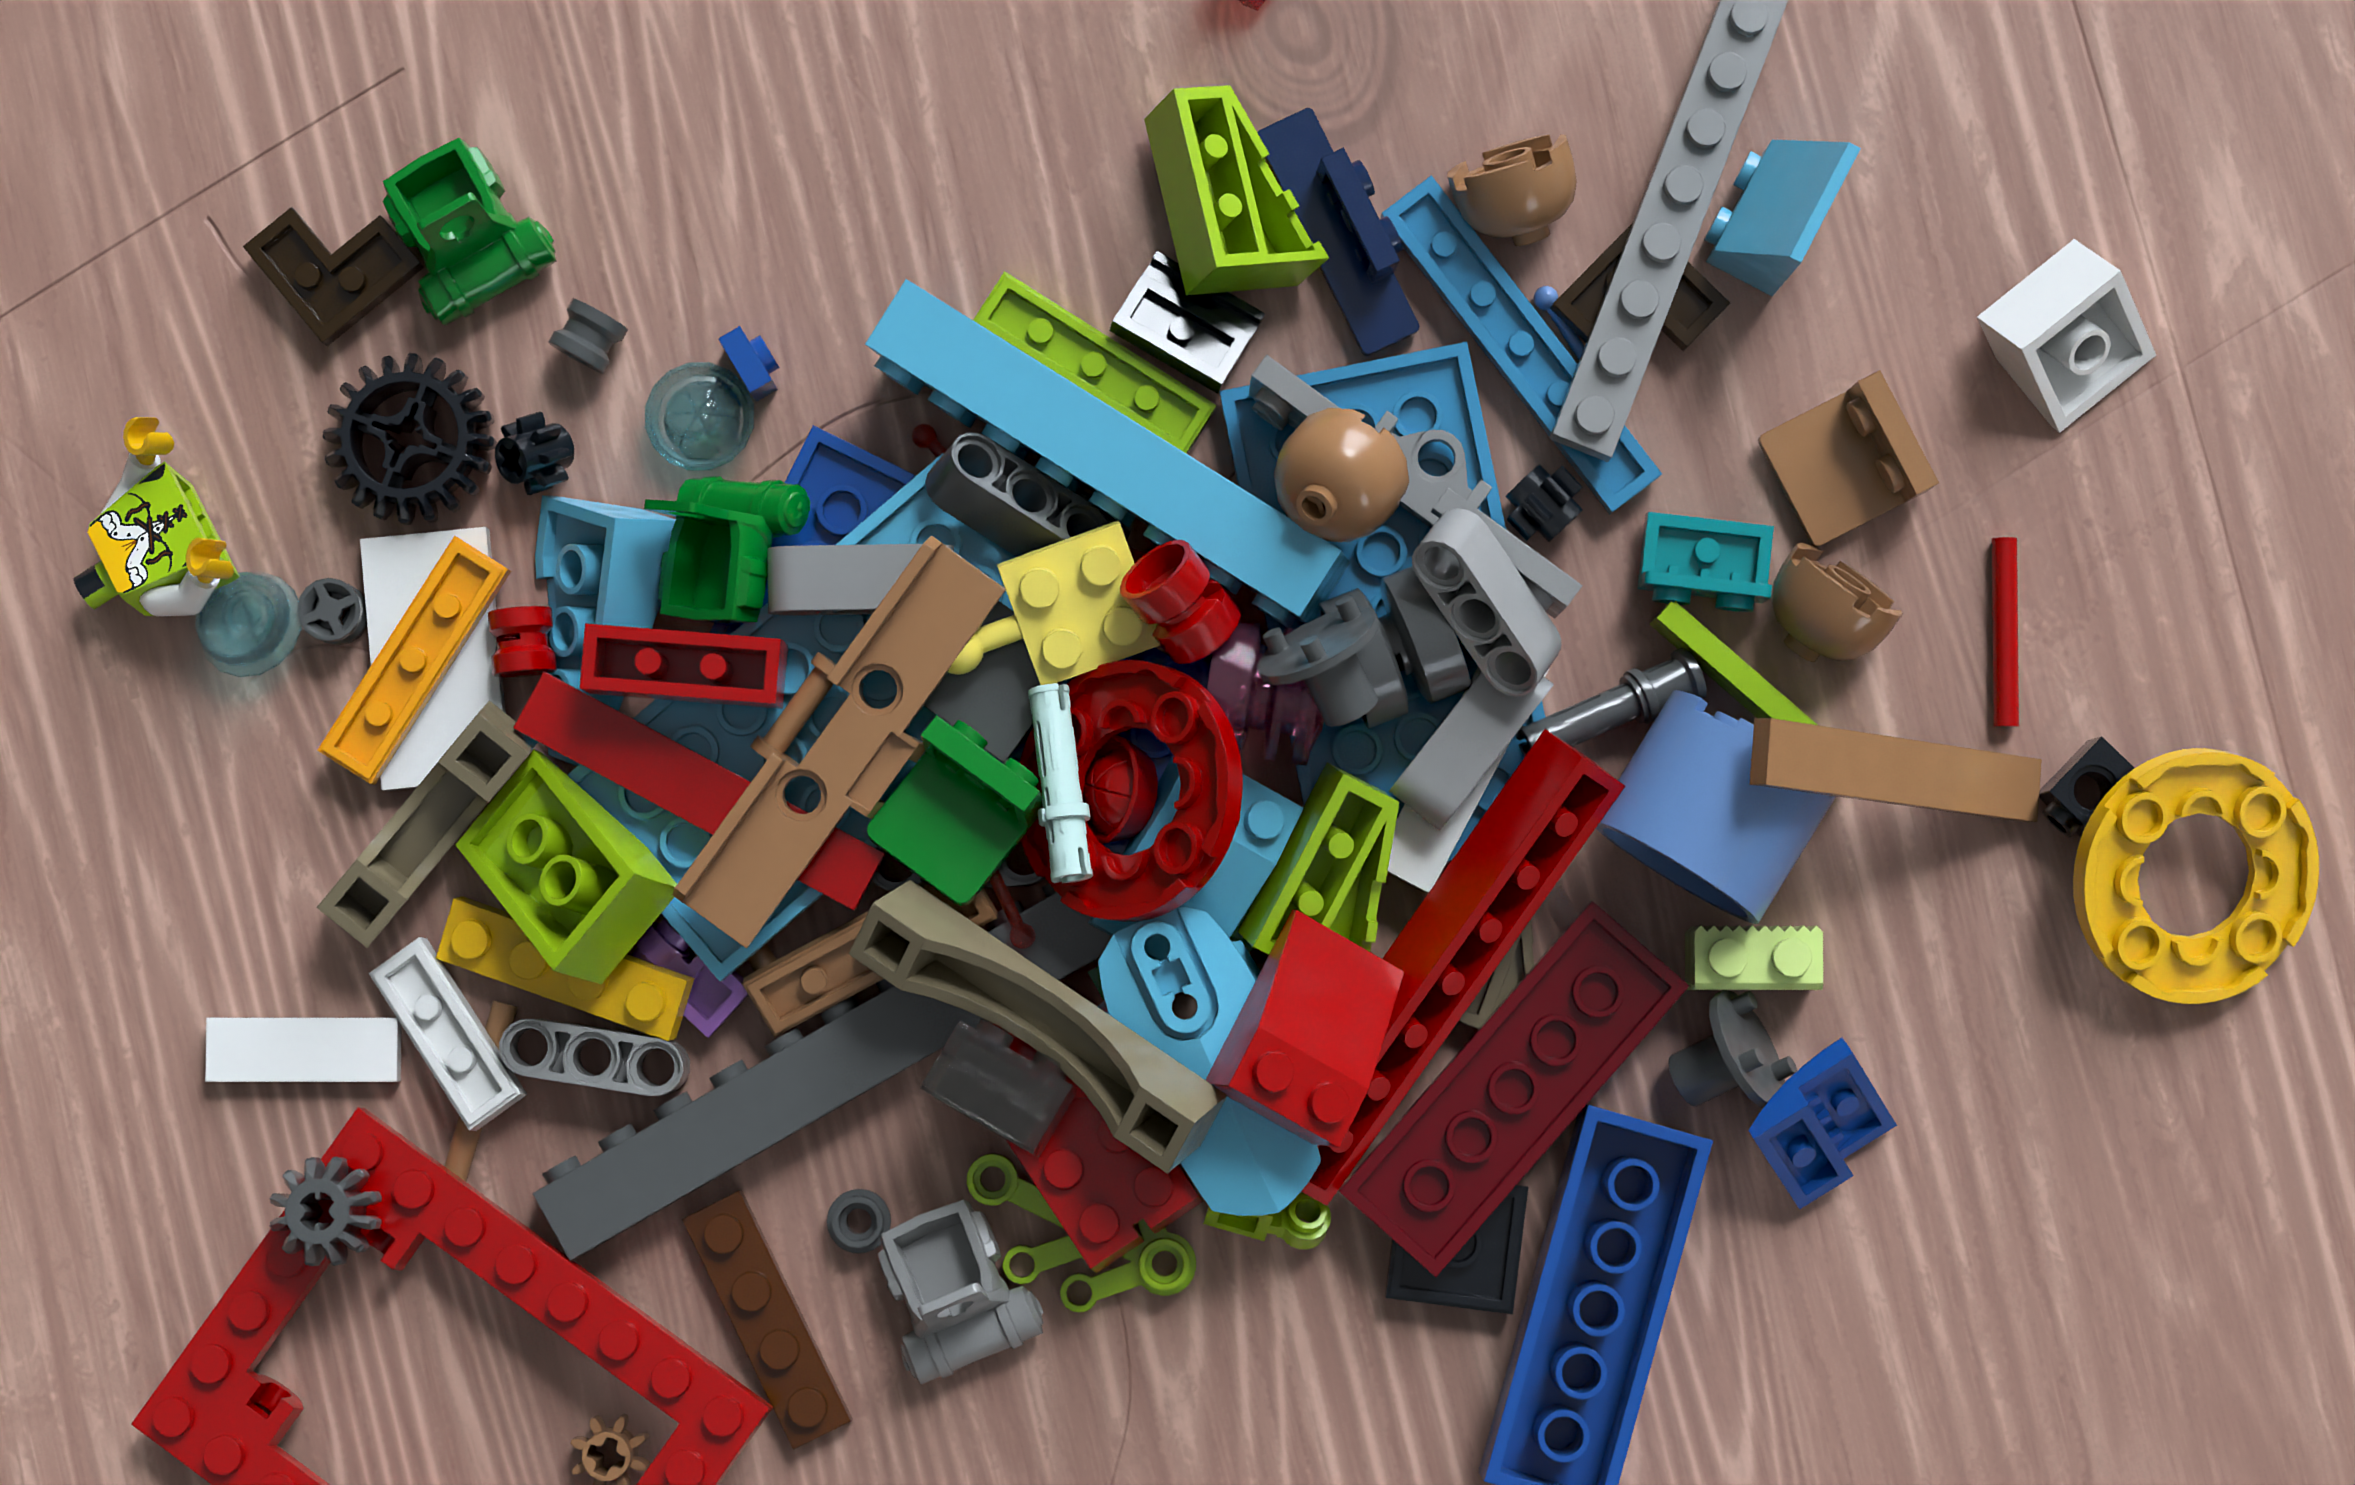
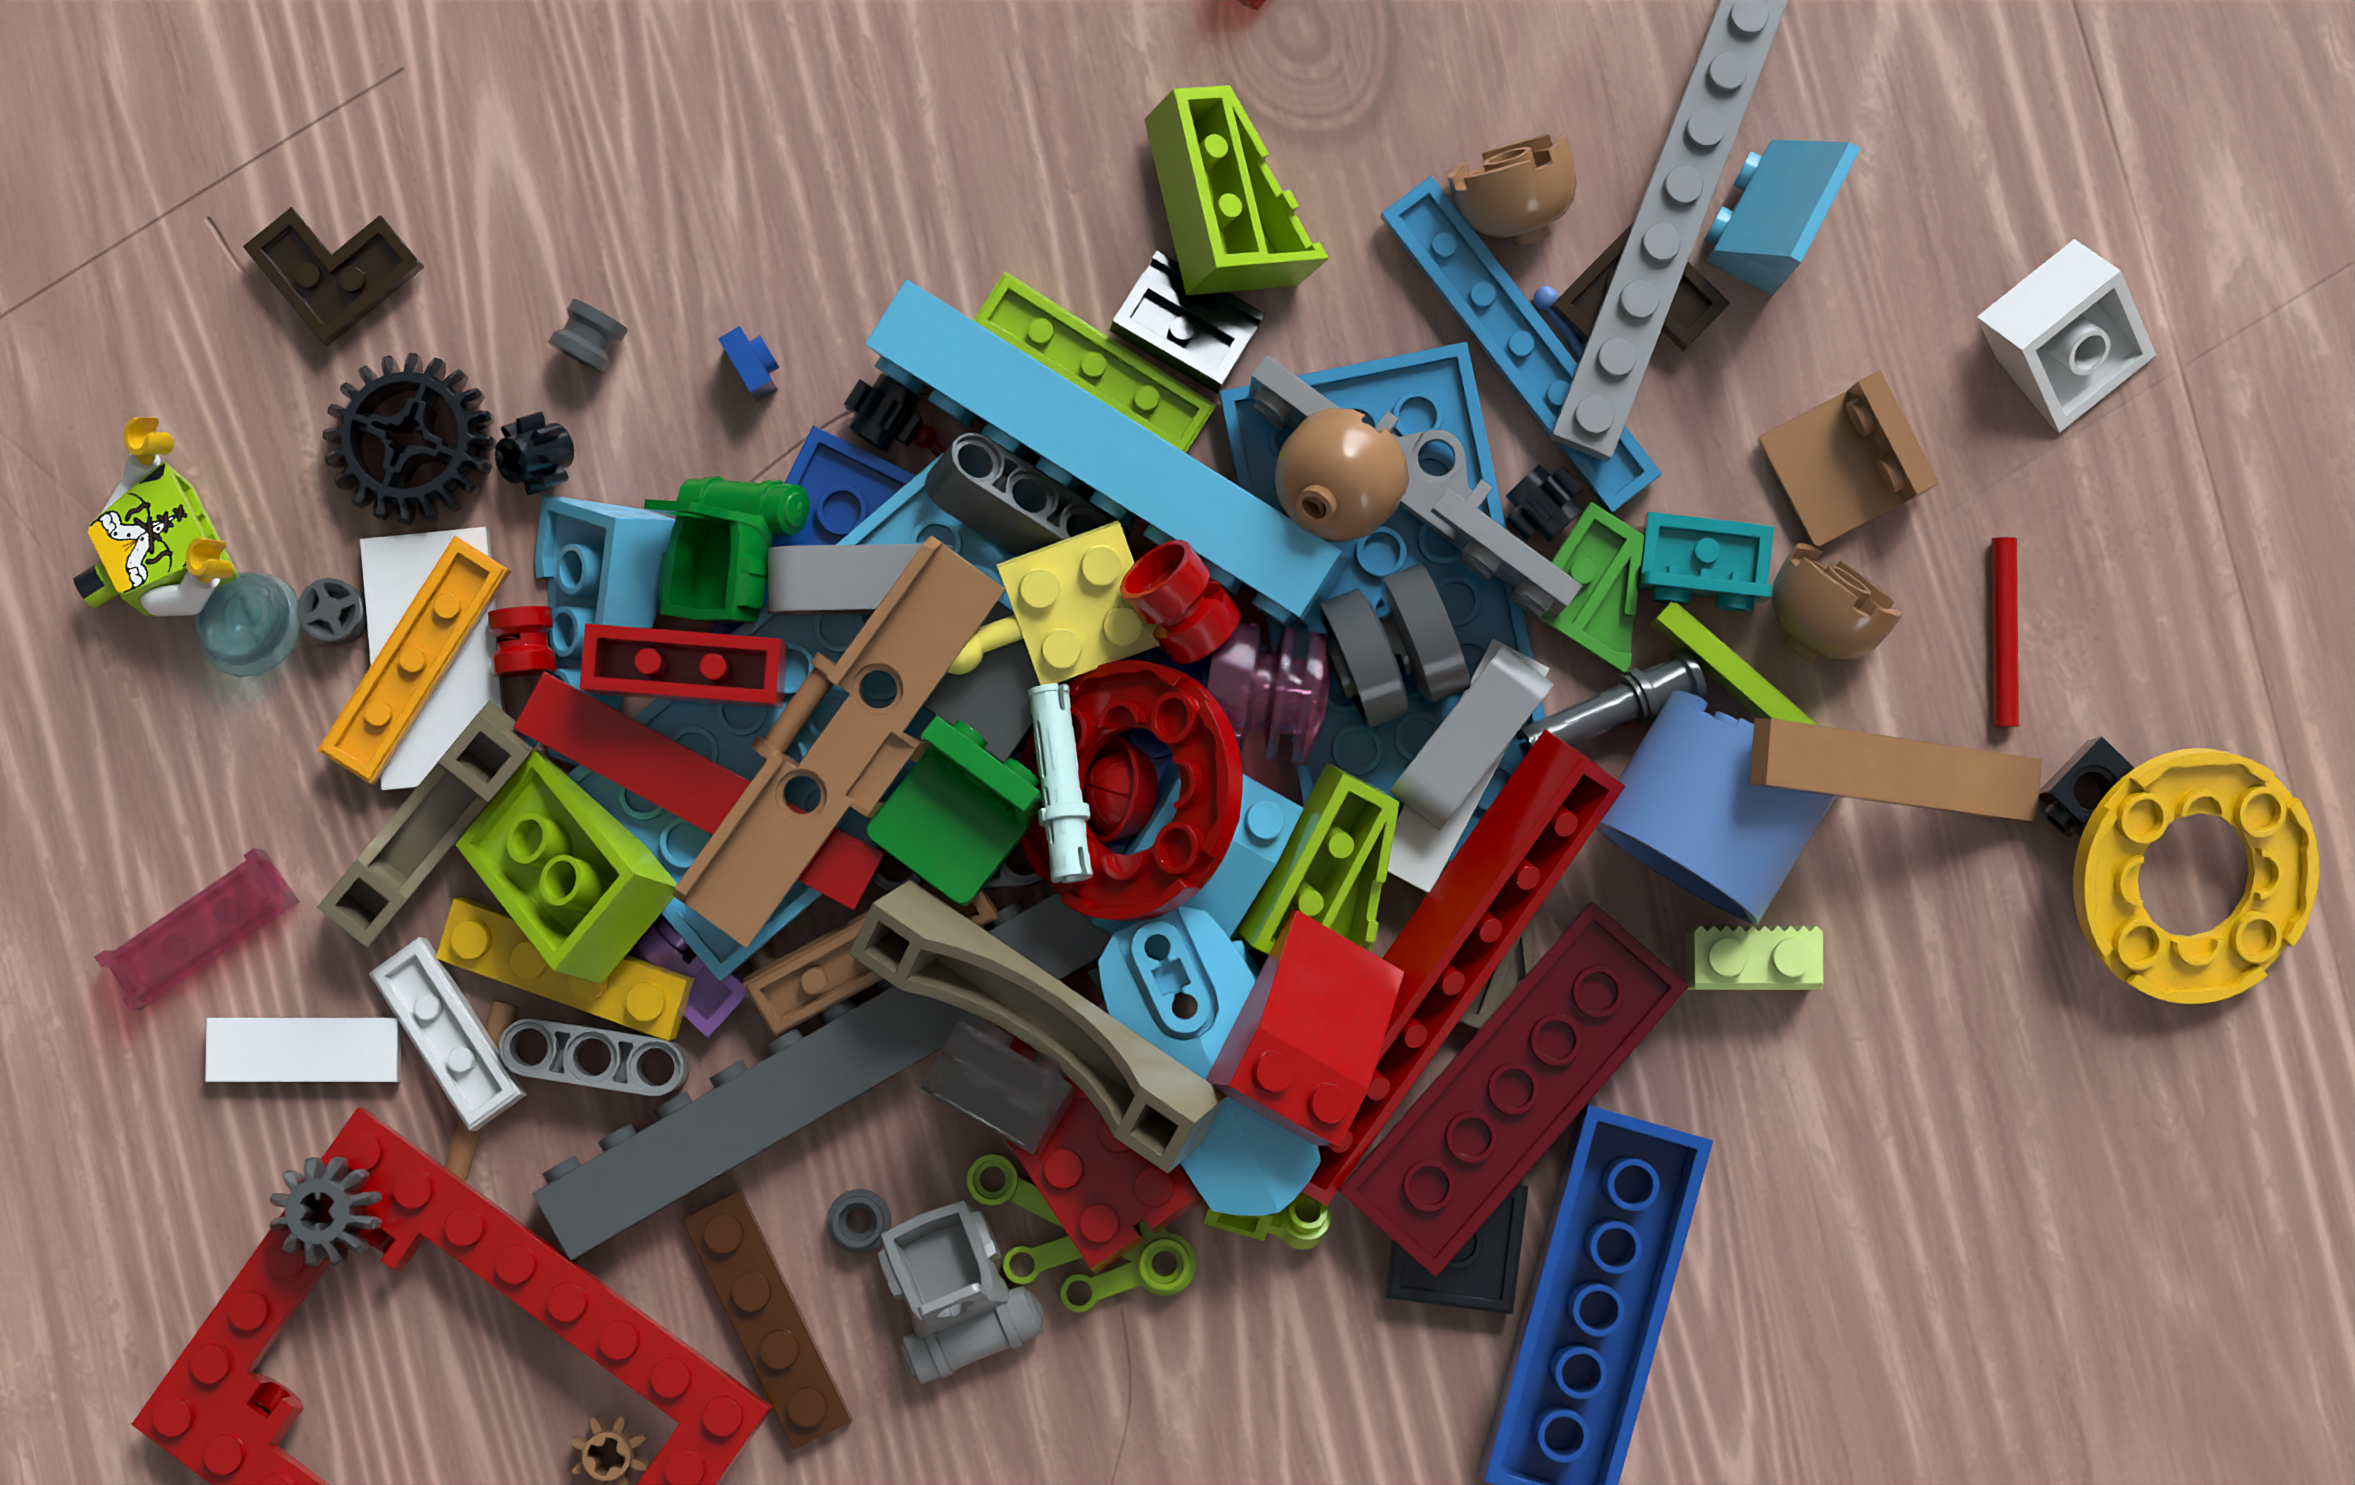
(199, 930): none -> clear pink container
(467, 238): green piece -> none
(699, 416): clear light blue hat -> none
(883, 412): none -> black gear
(1022, 934): clear red hinge -> none
(1326, 660): dark grey piece -> none
(1341, 216): dark blue bracket -> none
(1486, 602): light grey beam -> none
(1605, 560): none -> bright green wing
(1732, 1057): dark grey piece -> none
(1819, 1121): blue slope -> none

